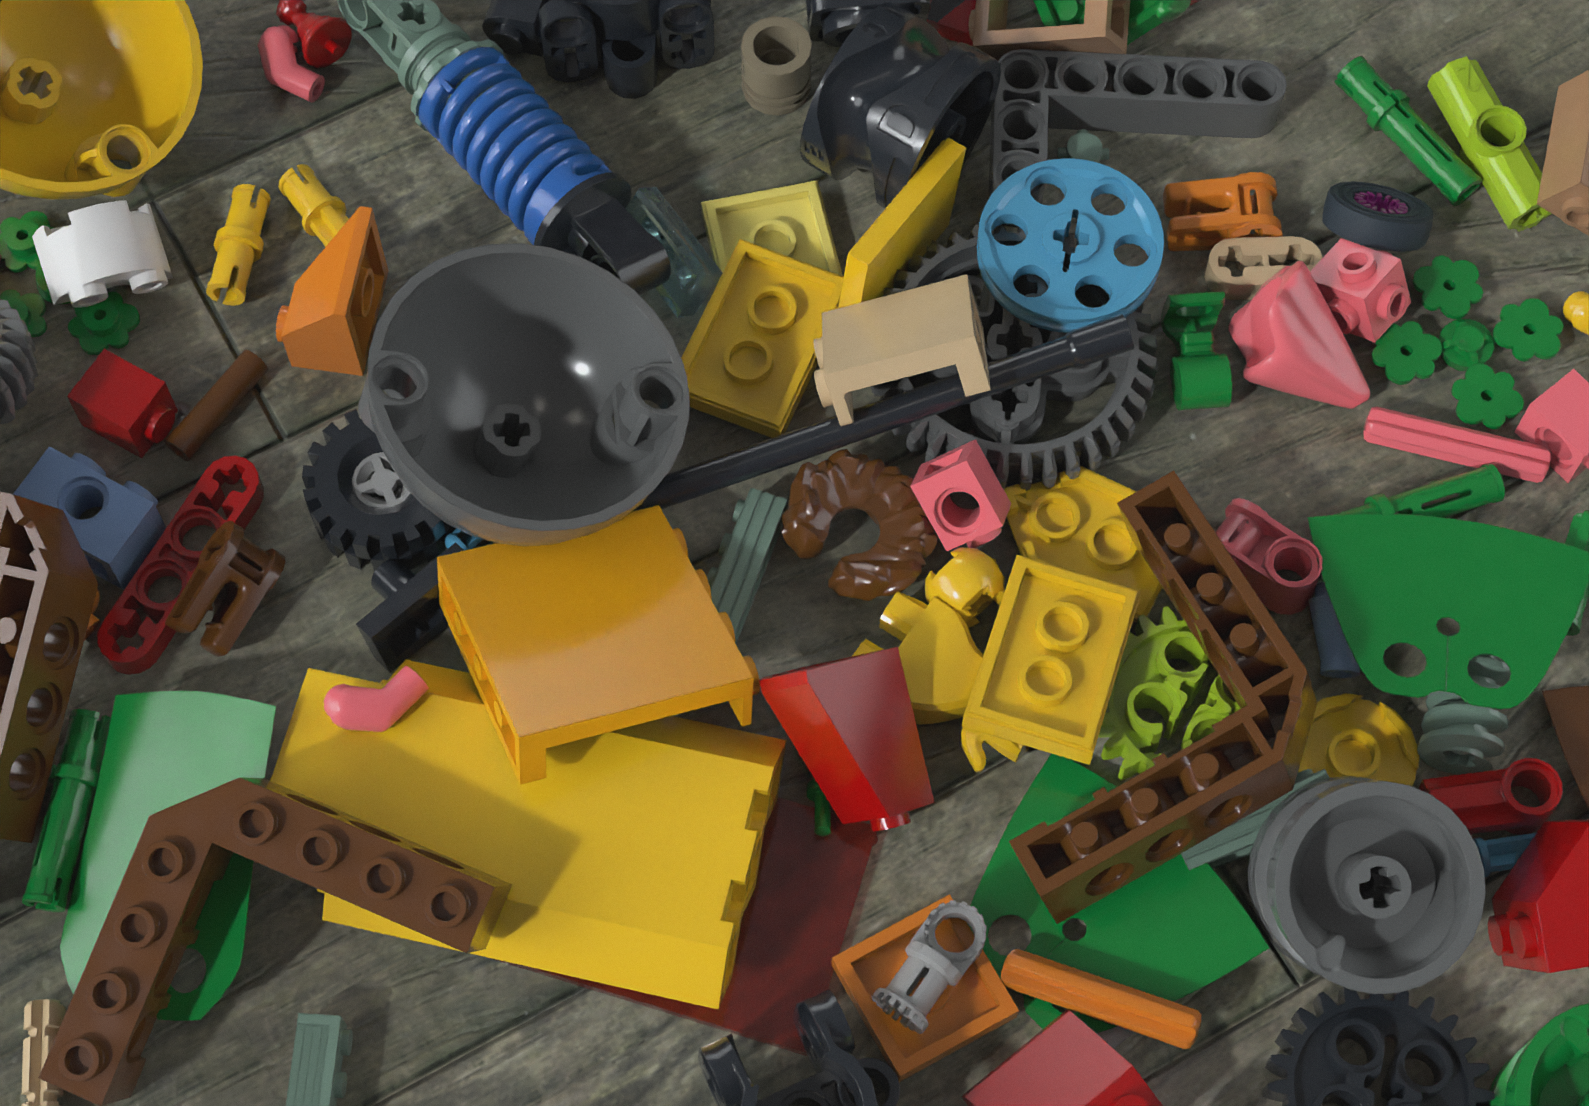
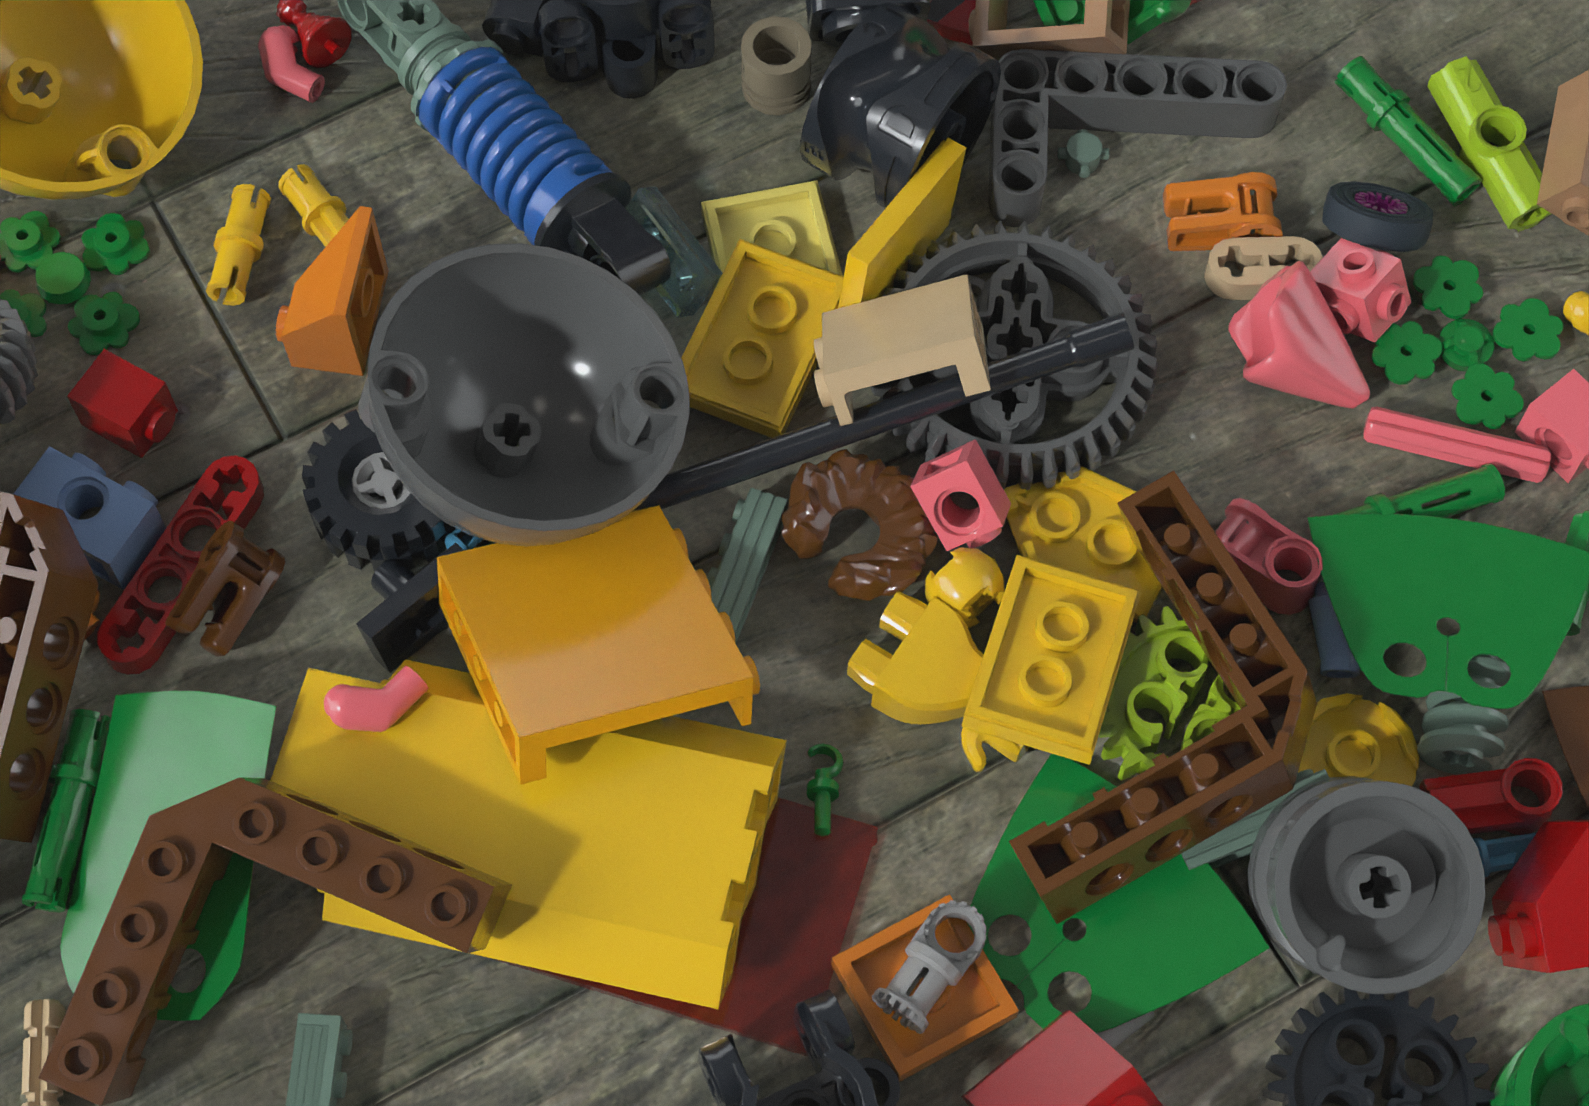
(102, 251): white cylinder -> none
(216, 405): reddish brown piece -> none
(855, 735): red slope -> none
(1043, 246): dark azure wedge -> none
(1101, 998): orange axle -> none
(1199, 375): green leg -> none

